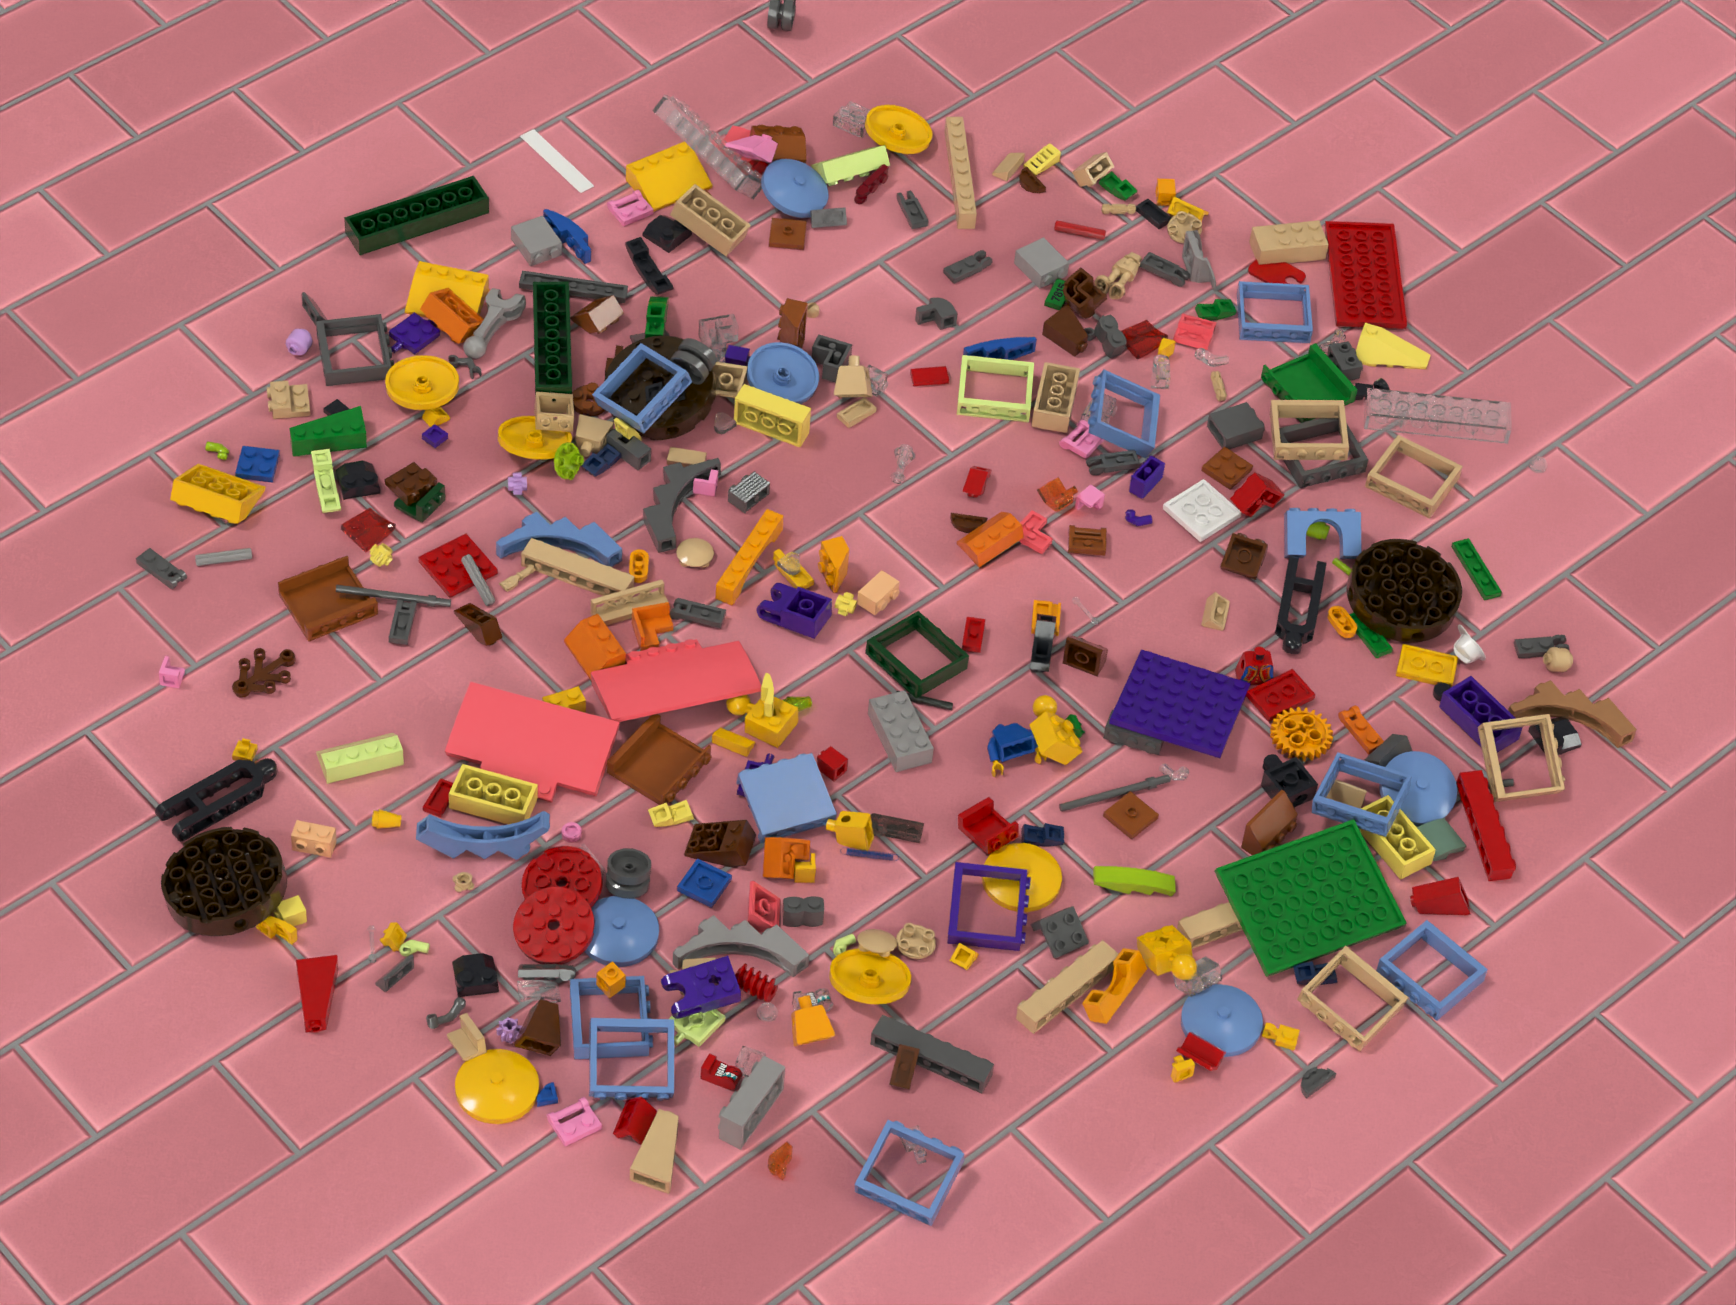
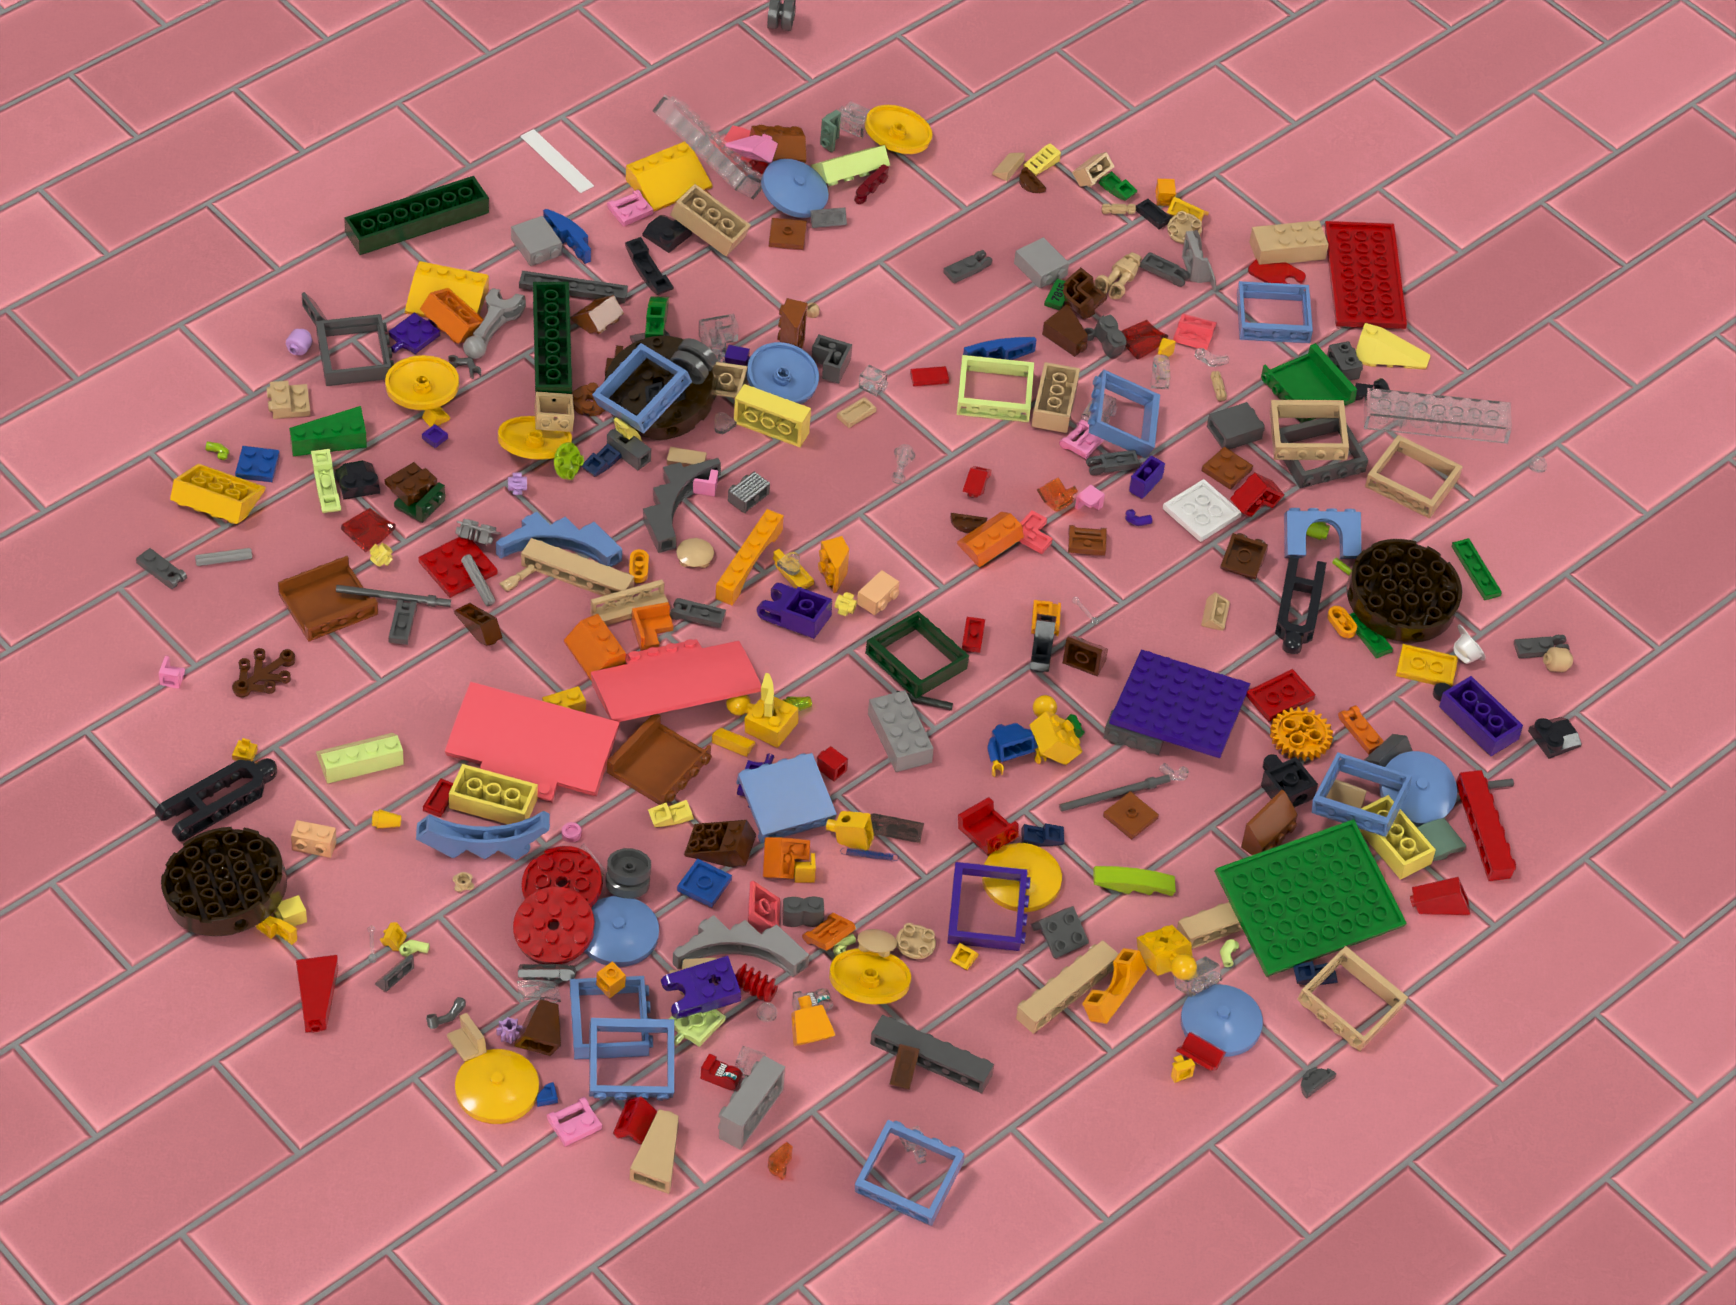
(335, 407): black tile -> none
(475, 975): black slope -> none
(485, 535): none -> light grey hinge
(591, 434): tan torso -> none
(829, 932): none -> orange plate
(830, 130): none -> sand green bracket
(853, 380): tan torso -> none
(912, 210): dark grey hinge -> none
(939, 311): dark grey brick -> none
(960, 173): tan brick -> none
(1080, 230): red axle -> none
(1218, 310): green slope -> none
(1225, 952): none -> yellowish green arm
(1255, 666): red torso -> none
(1284, 1036): yellow plate -> none
(1339, 337): clear arm -> none
(1448, 949): medium blue window -> none
(1492, 764): tan window -> none
(1575, 706): medium nougat arch -> none

